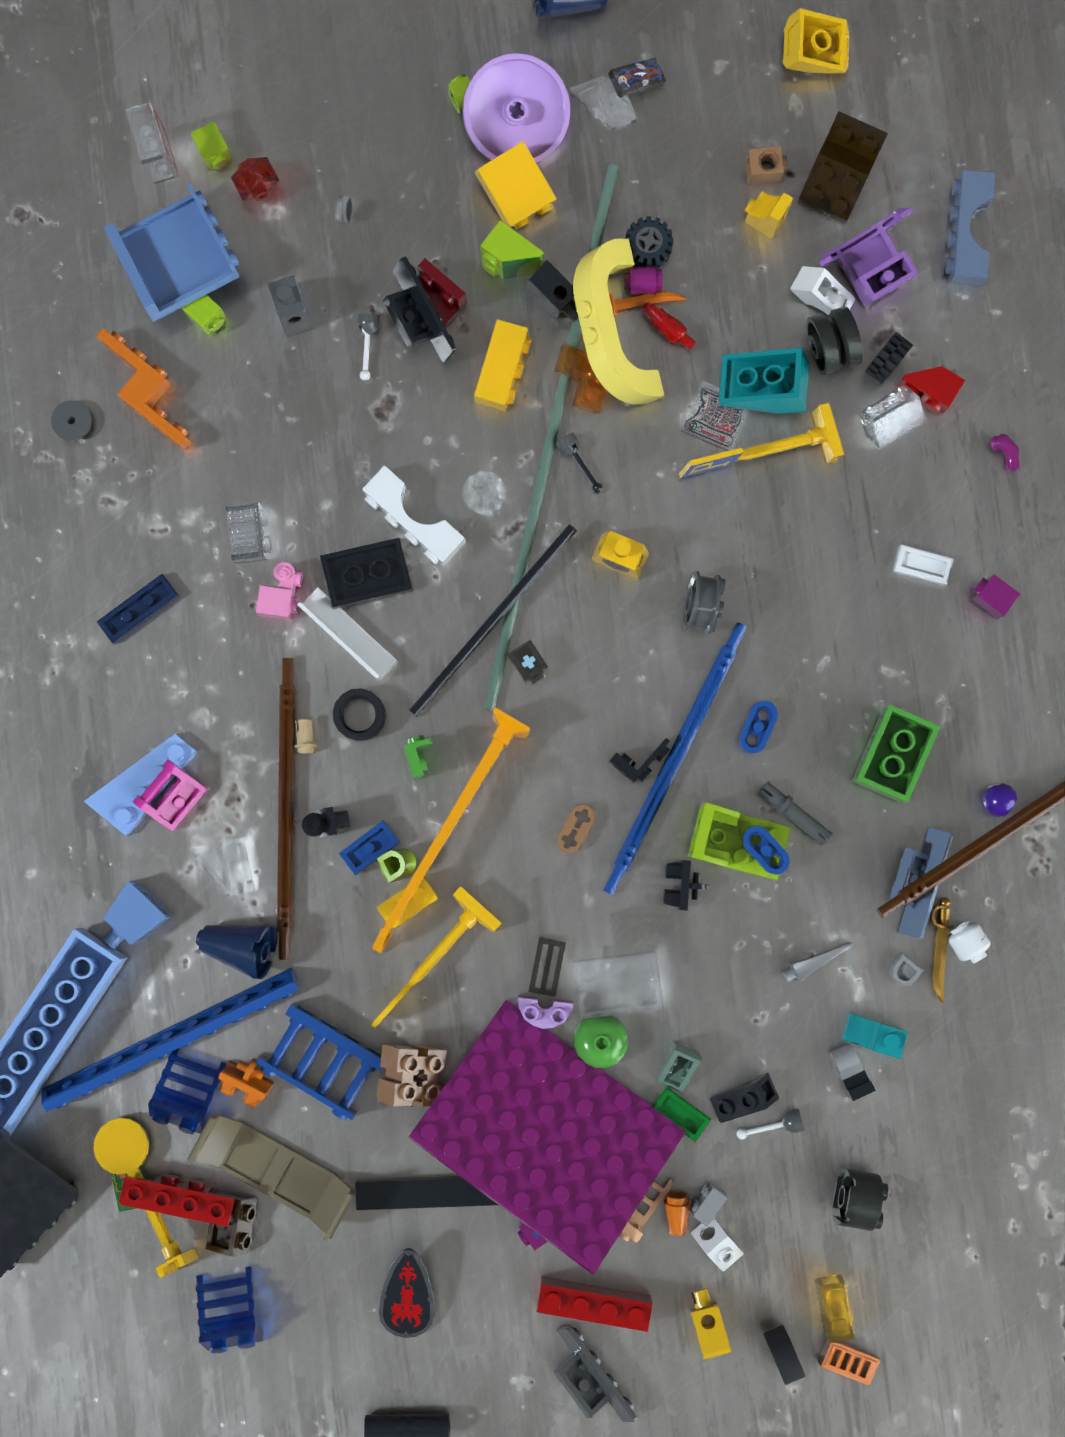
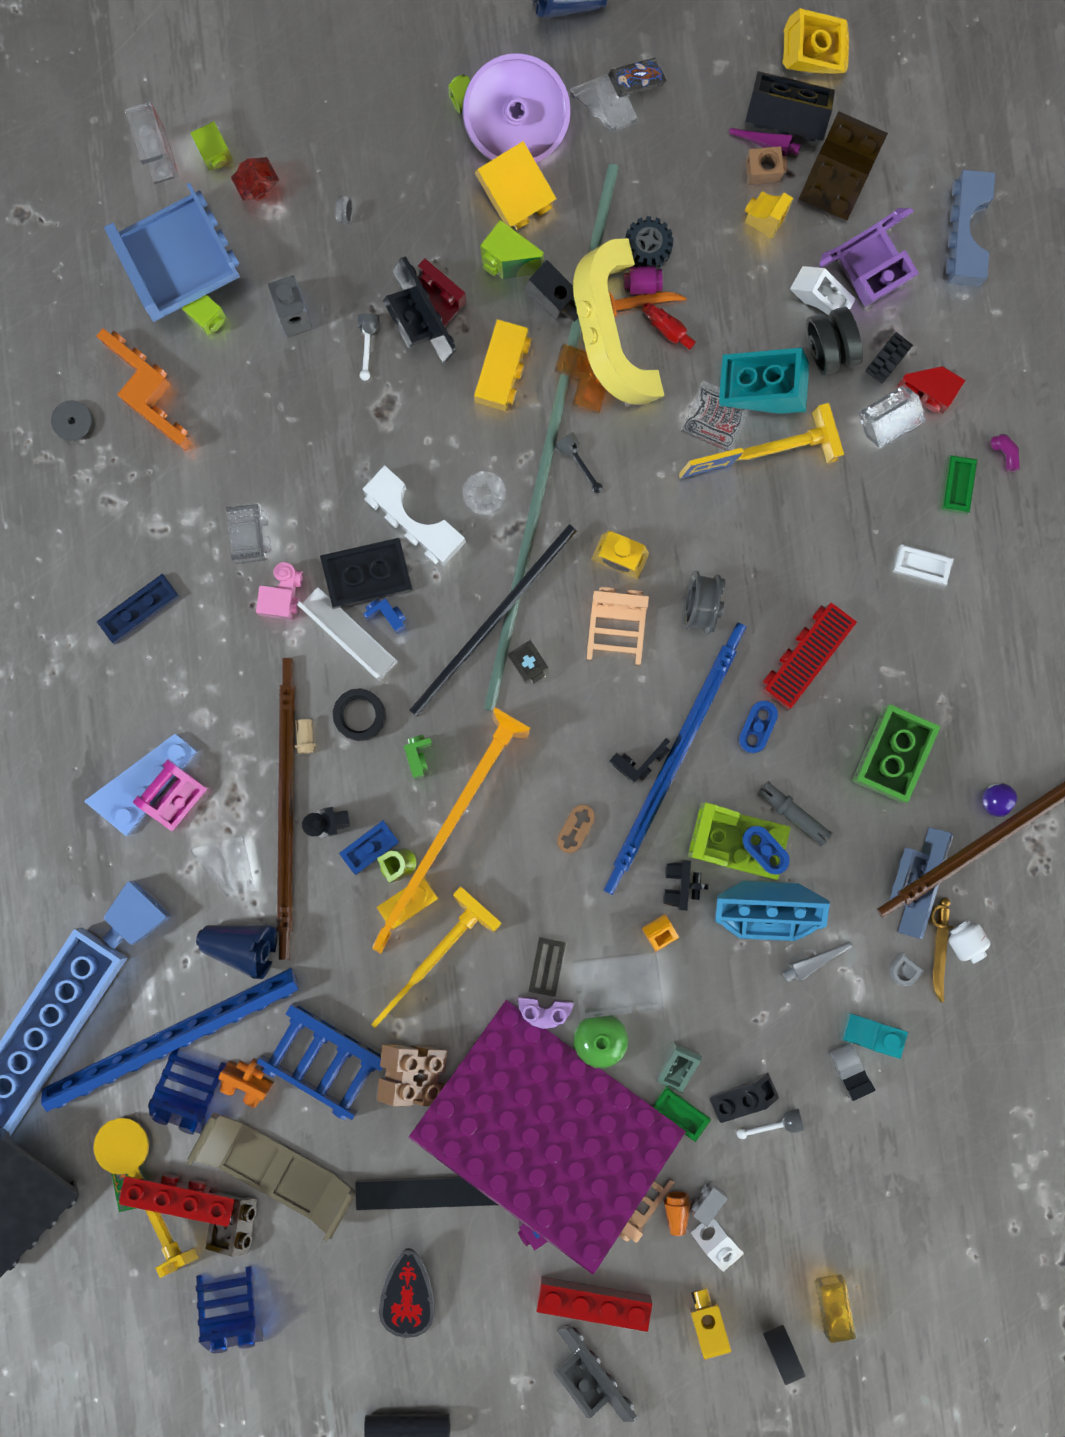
(393, 615): none -> blue bracket
(622, 607): none -> light nougat plate
(660, 932): none -> light orange brick
(769, 140): none -> magenta piece
(771, 910): none -> dark azure wedge
(790, 106): none -> black slope
(809, 655): none -> red brick
(828, 1352): orange slope -> none
(859, 1200): pearl dark grey brick -> none
(959, 484): none -> green tile
(995, 596): magenta brick -> none

